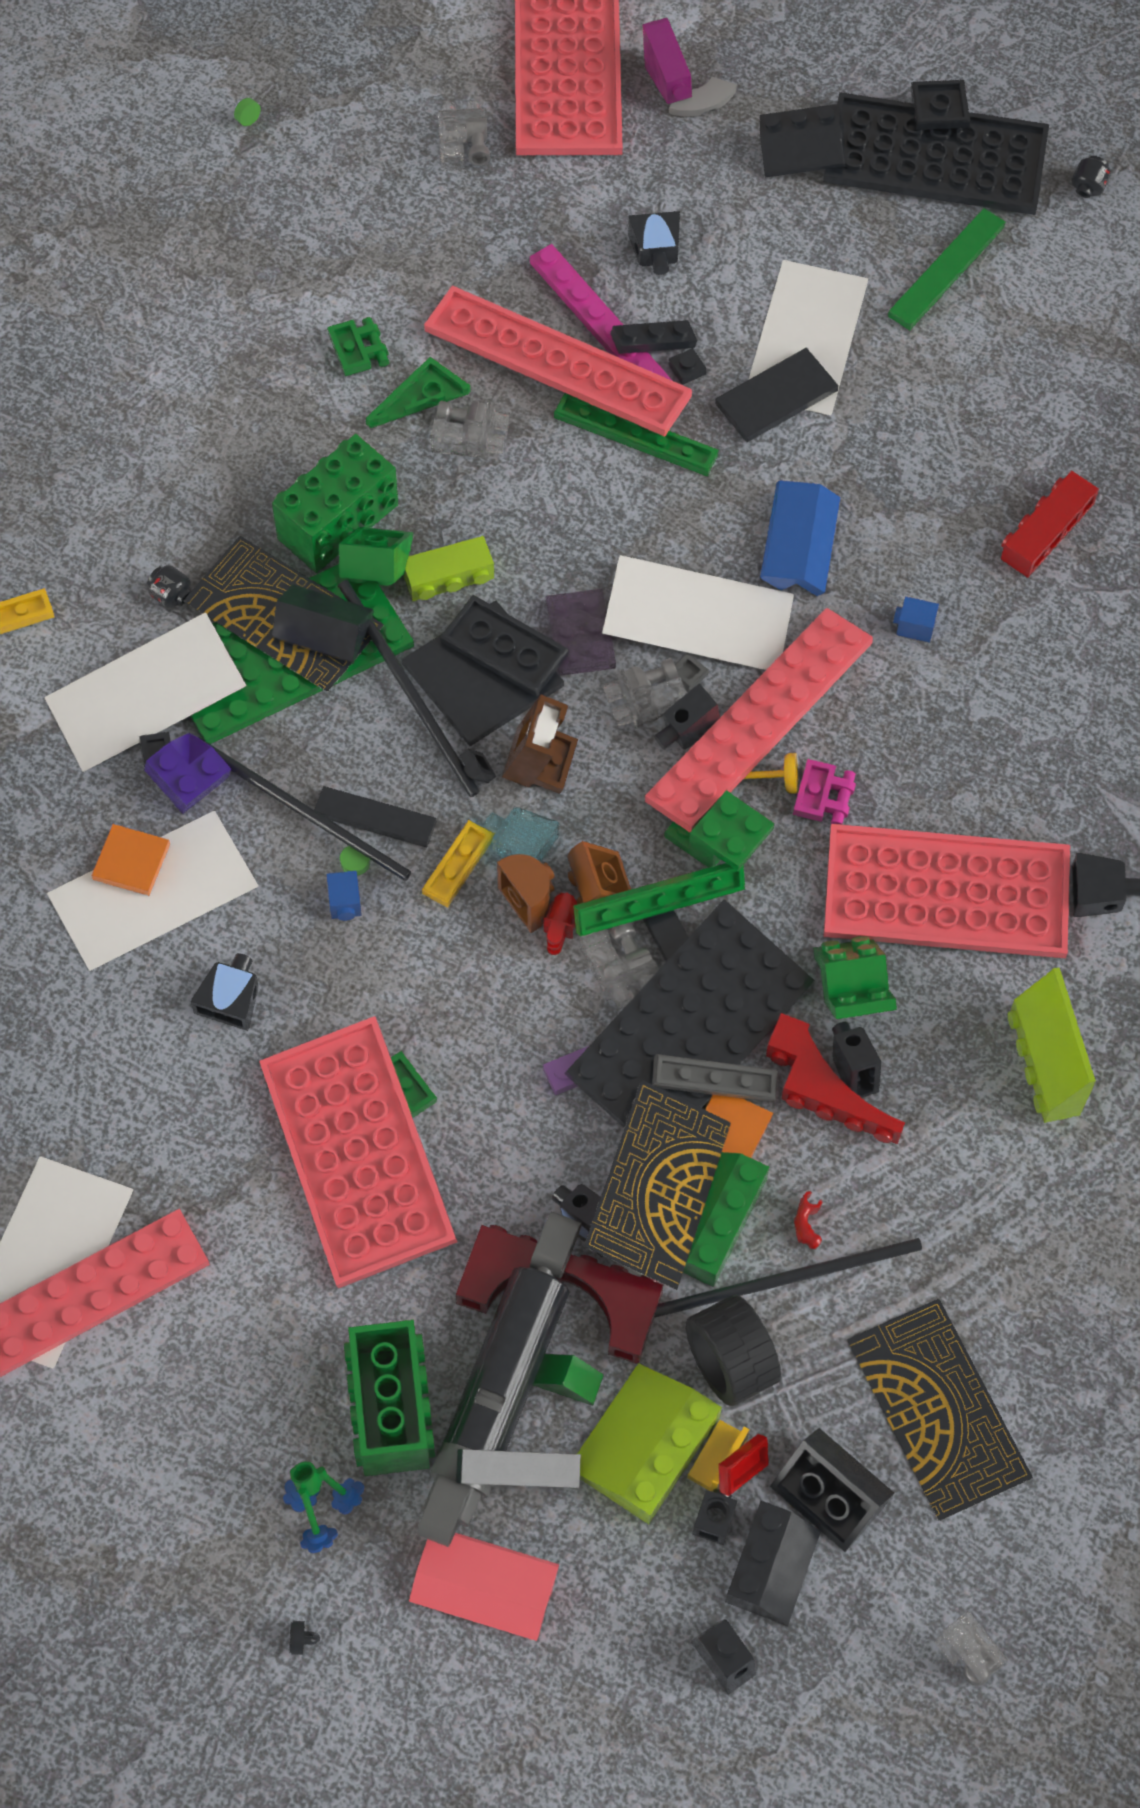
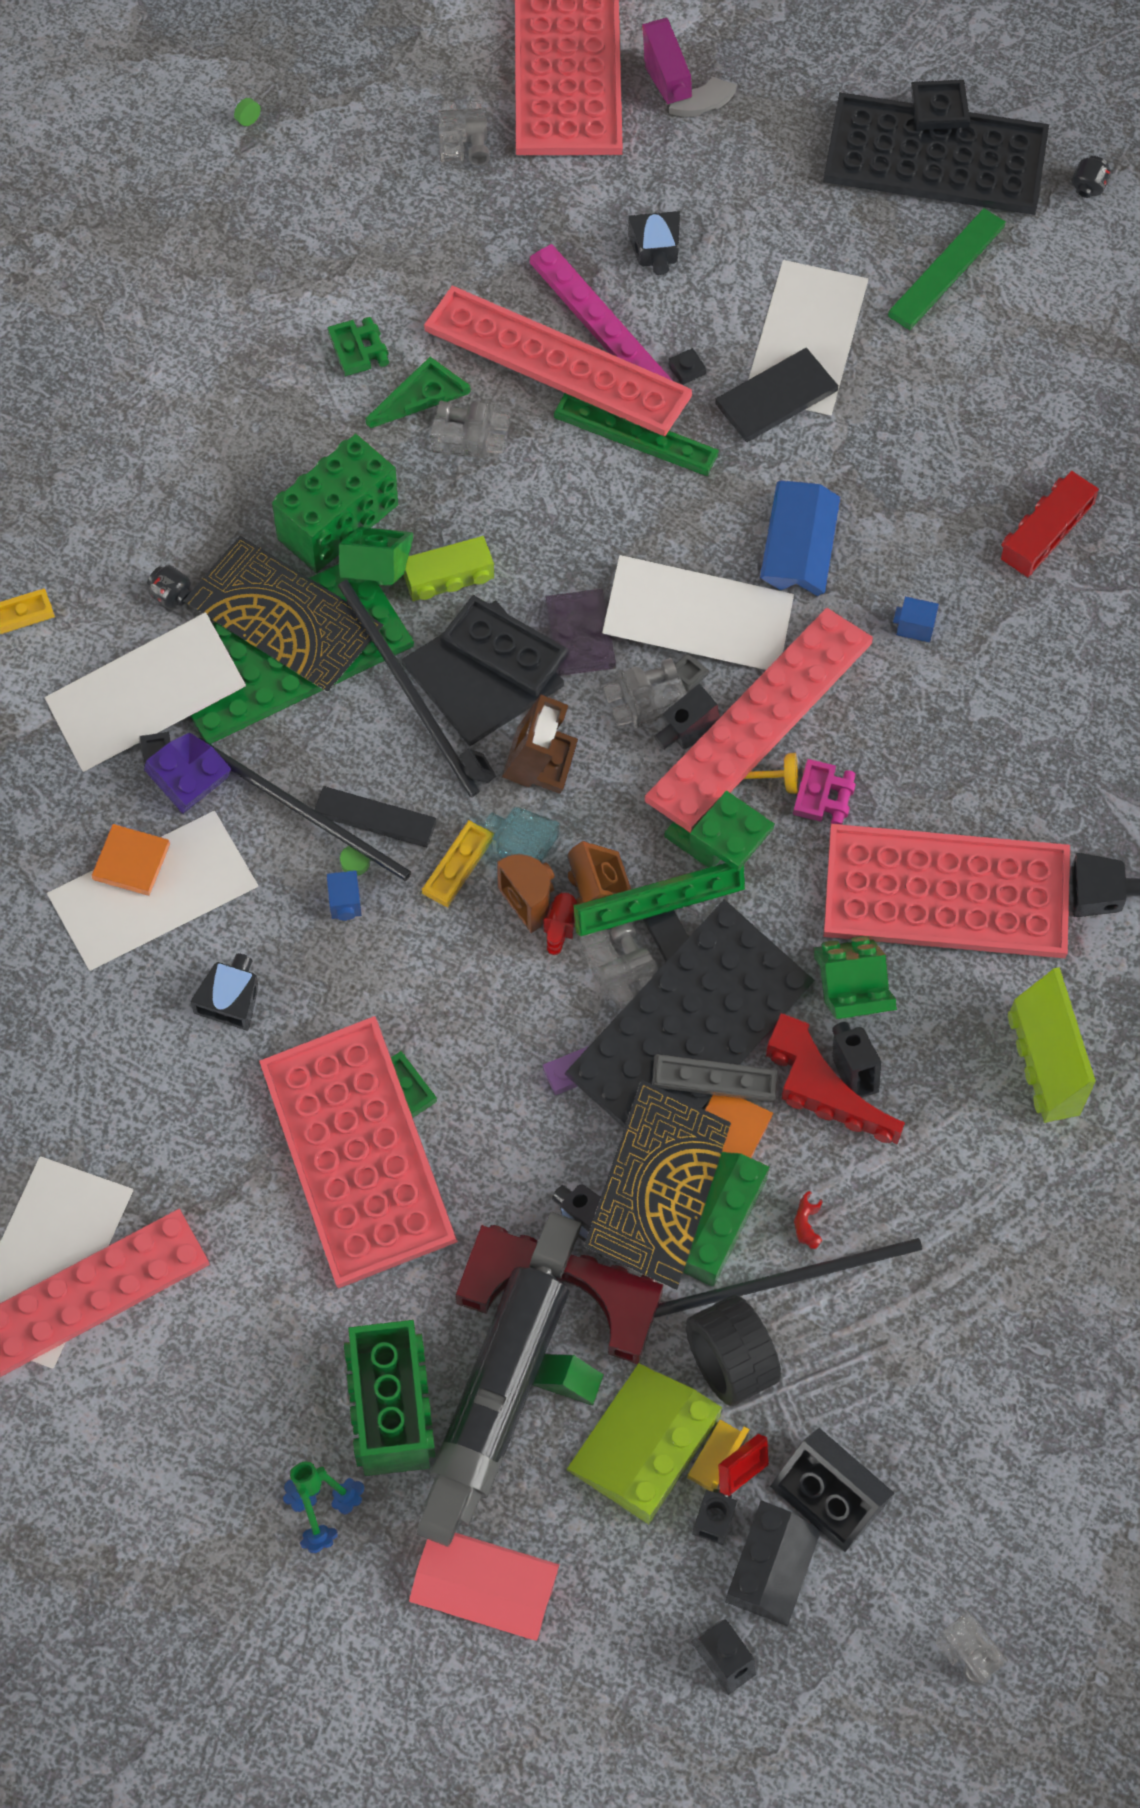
(299, 1637): black tile -> none
(321, 623): black slope -> none
(518, 1468): tile -> none
(653, 336): black plate -> none
(802, 140): black slope -> none
(939, 1409): black sticker -> none

